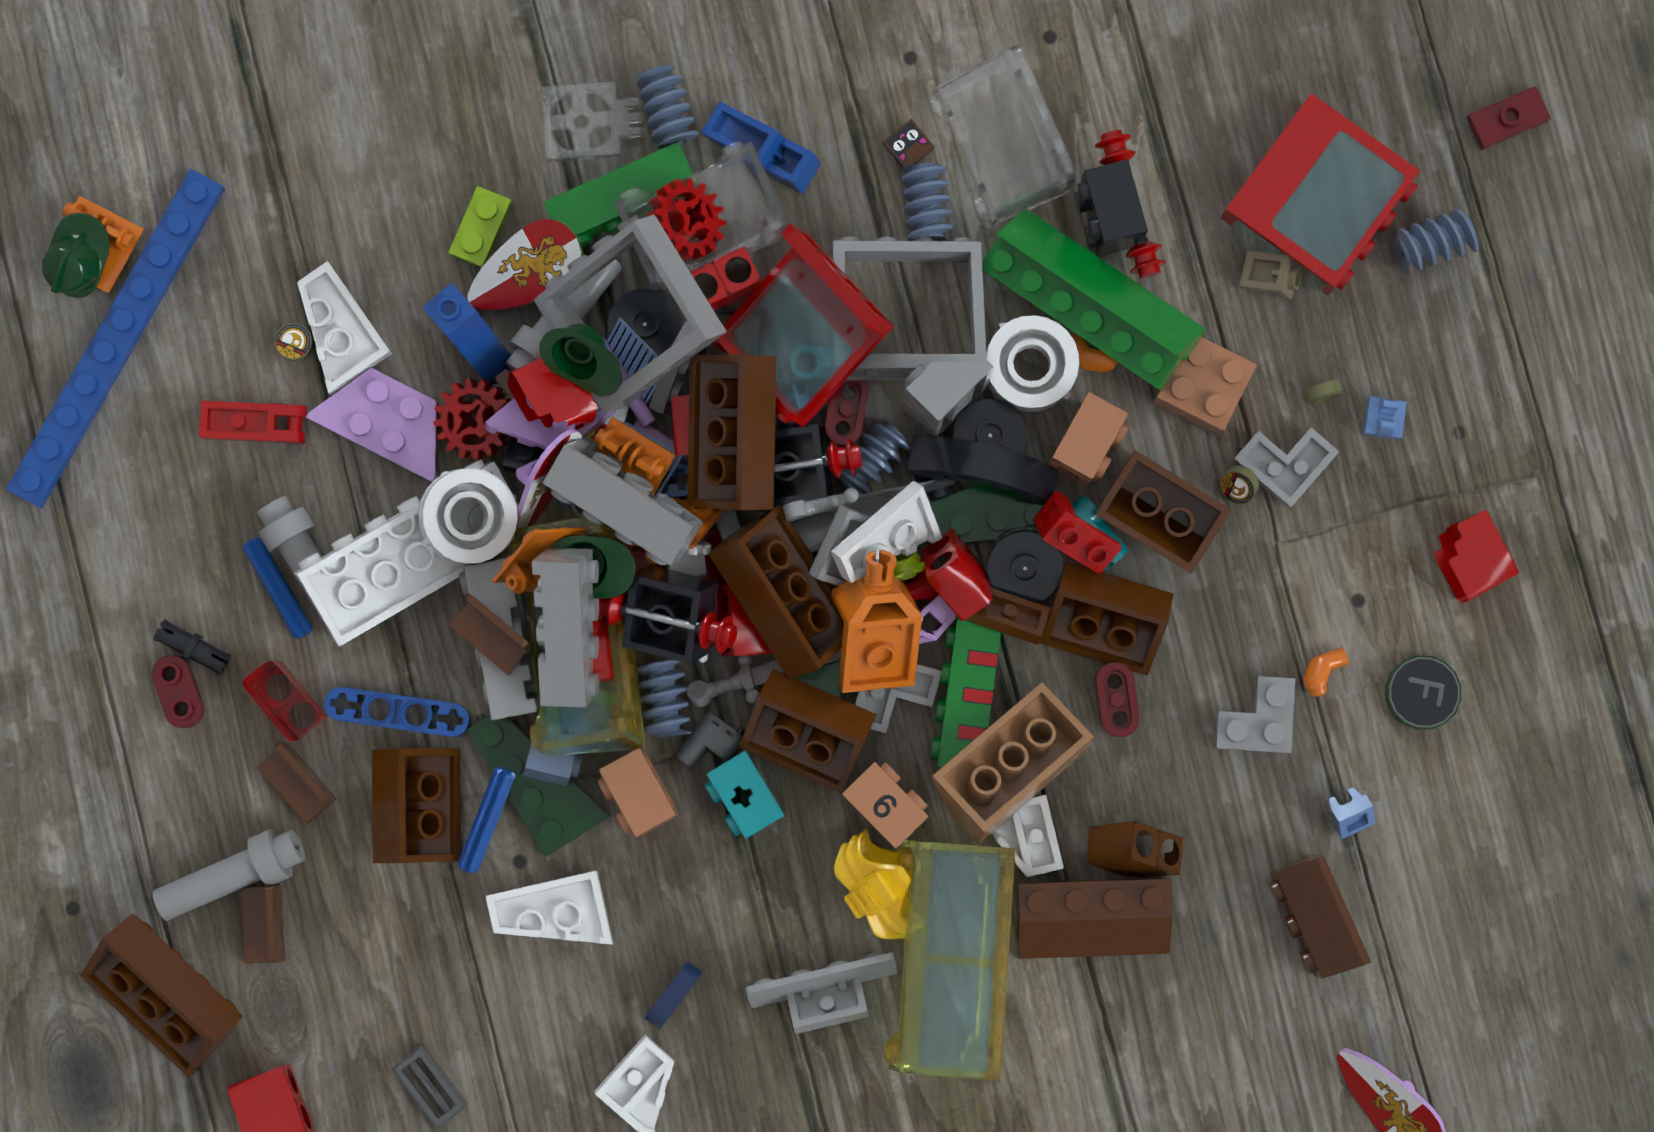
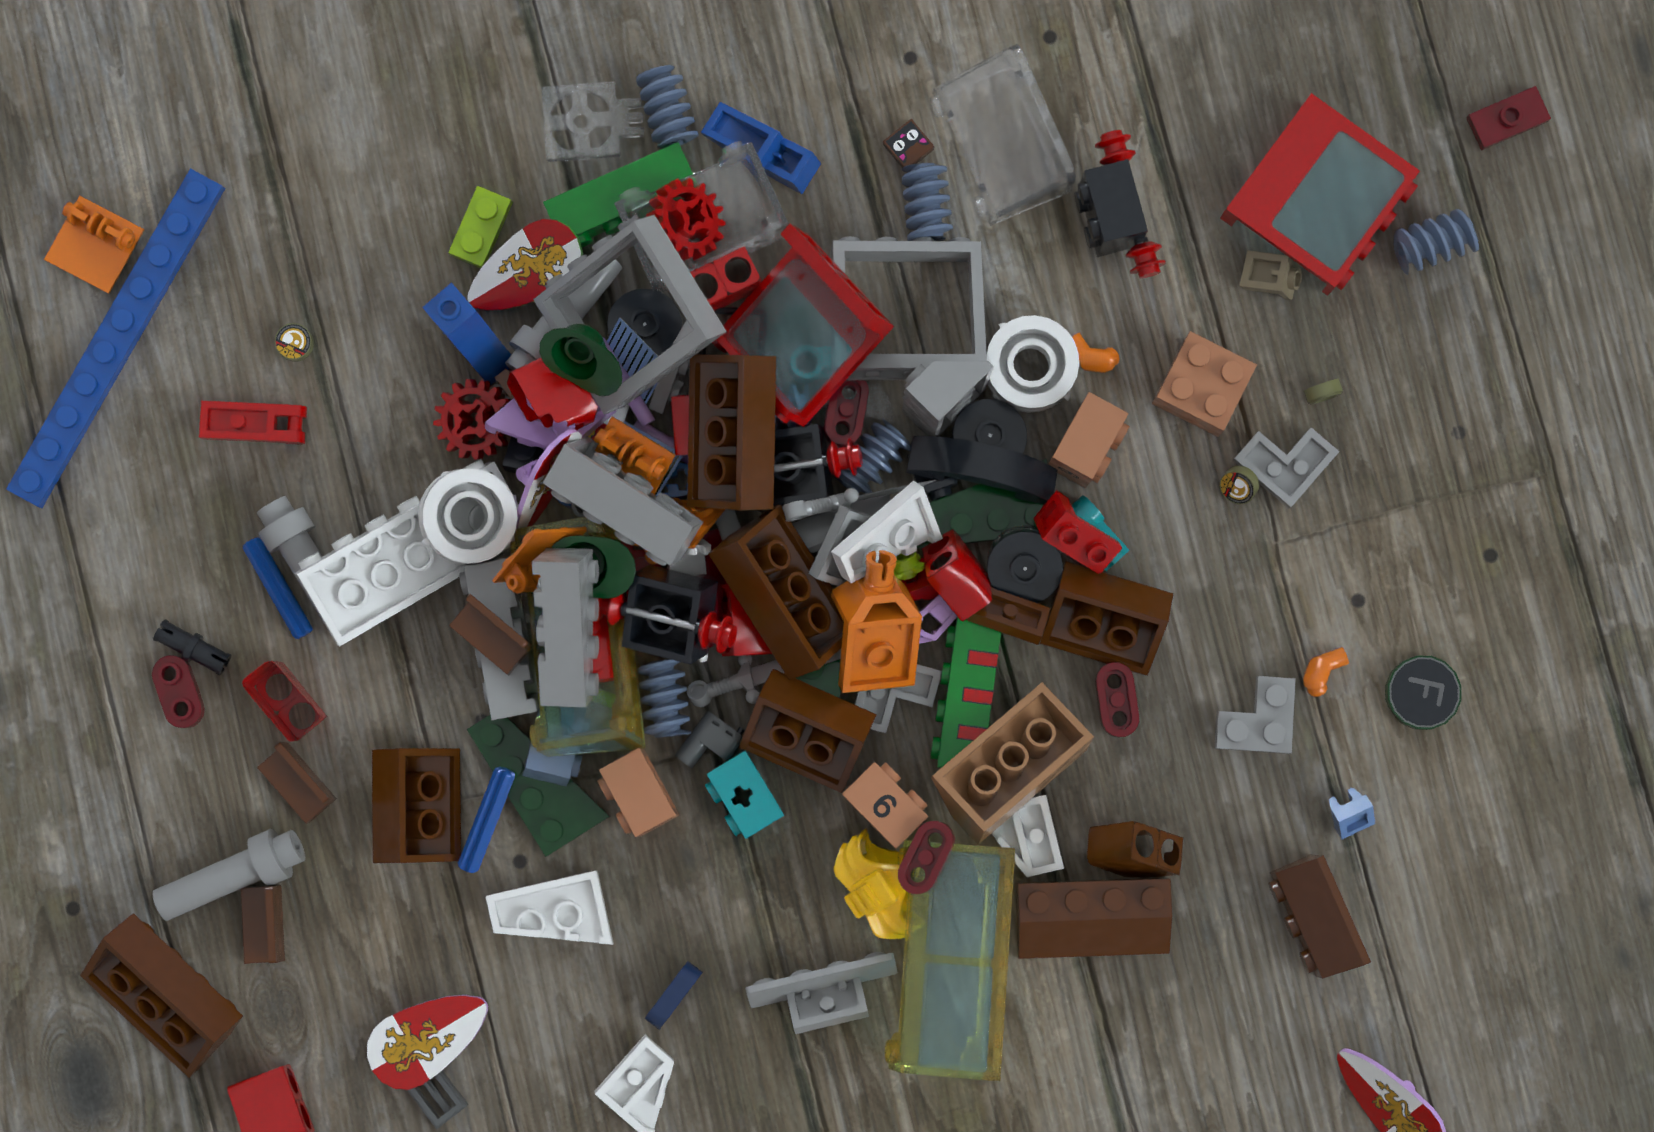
(76, 255): dark green piece -> none
(341, 330): white wing -> none
(384, 420): lavender wing -> none
(398, 708): blue beam -> none
(424, 1039): none -> shield
(925, 856): none -> dark red plate
(1092, 298): green slope -> none
(1163, 511): reddish brown slope -> none
(1384, 418): medium blue tile -> none
(1474, 557): red piece -> none

